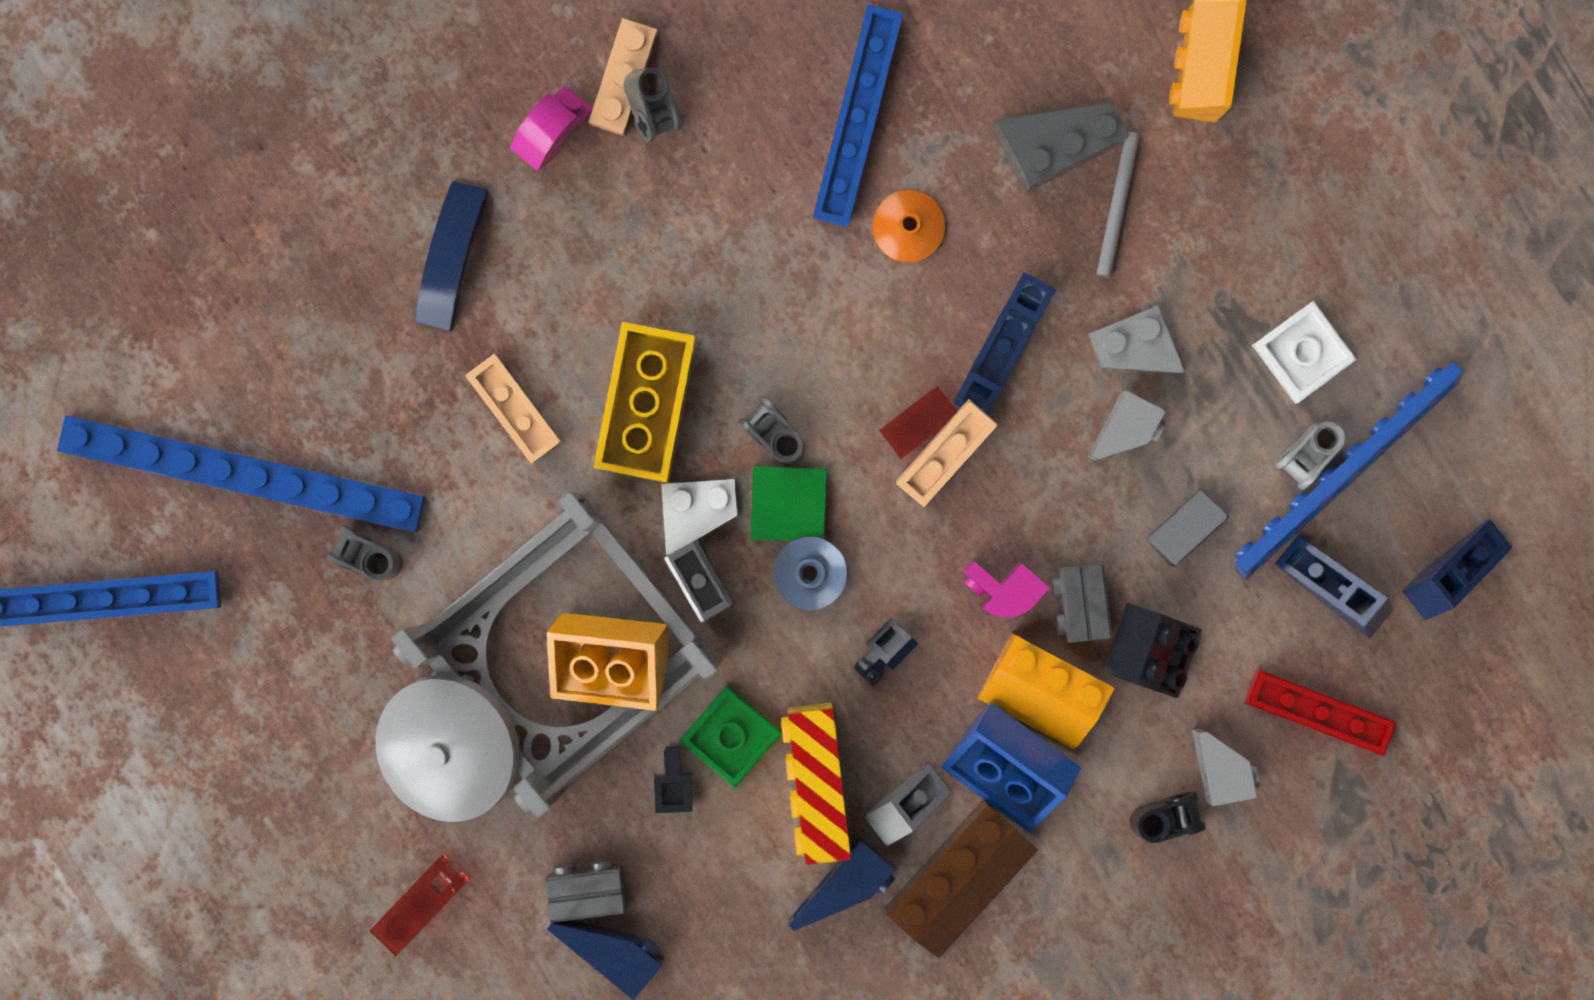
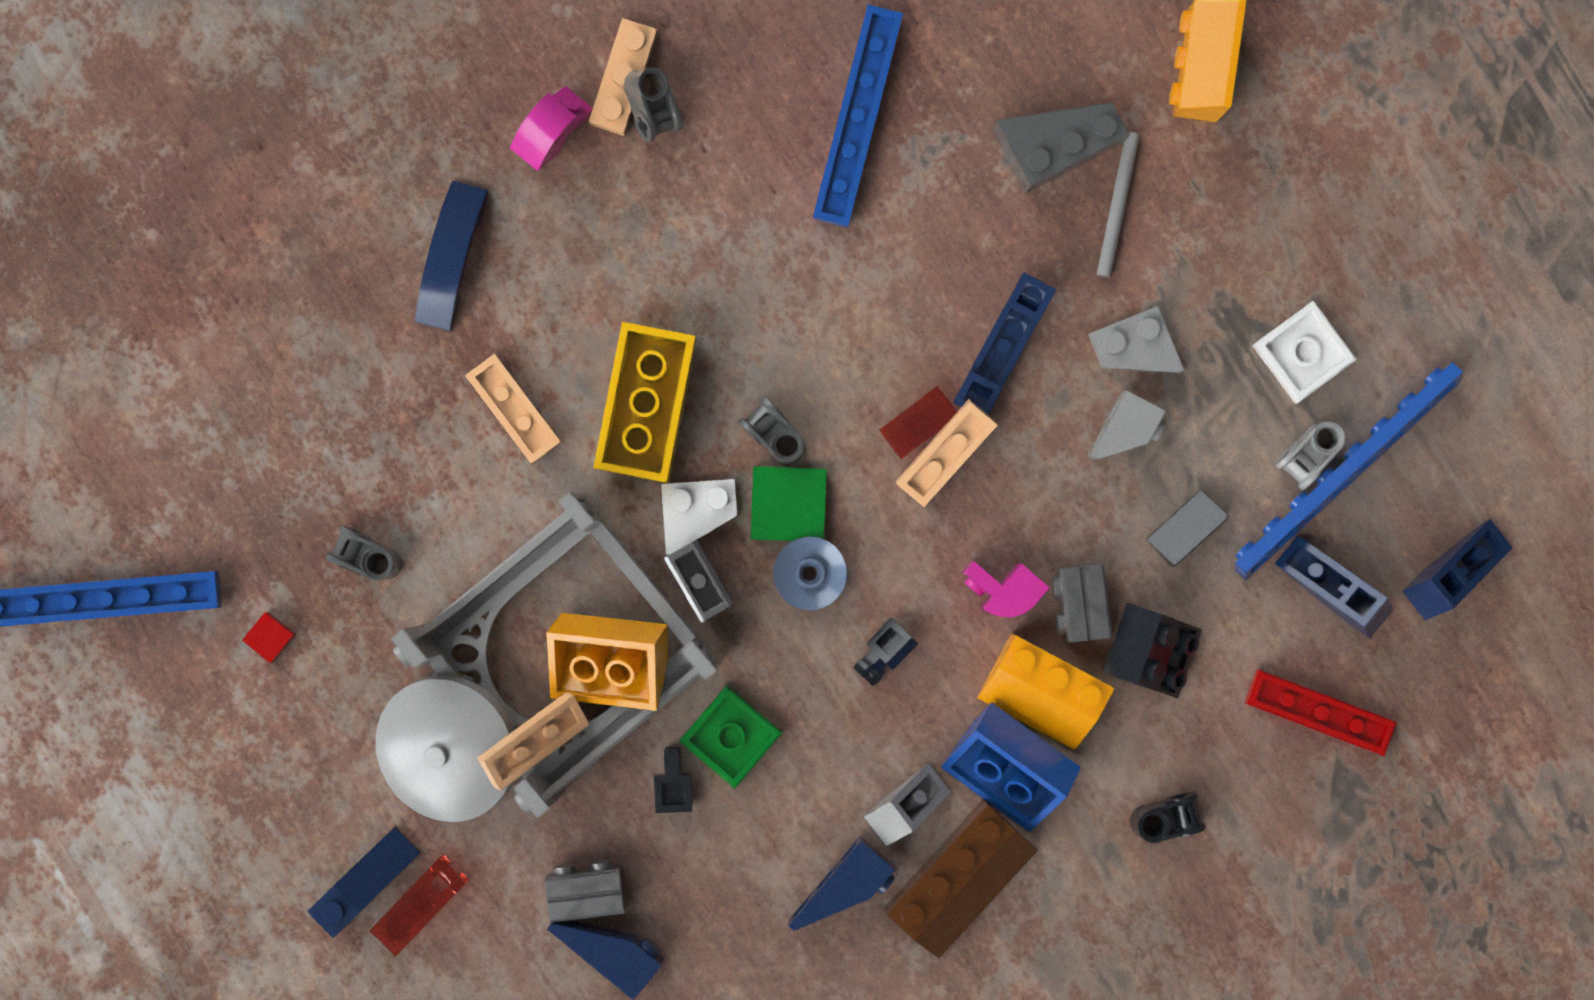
(241, 473): blue plate -> none
(268, 637): none -> red tile
(363, 882): none -> dark blue slope
(533, 741): none -> light nougat plate
(818, 784): brick -> none
(901, 243): orange dish -> none
(1223, 772): light grey slope -> none

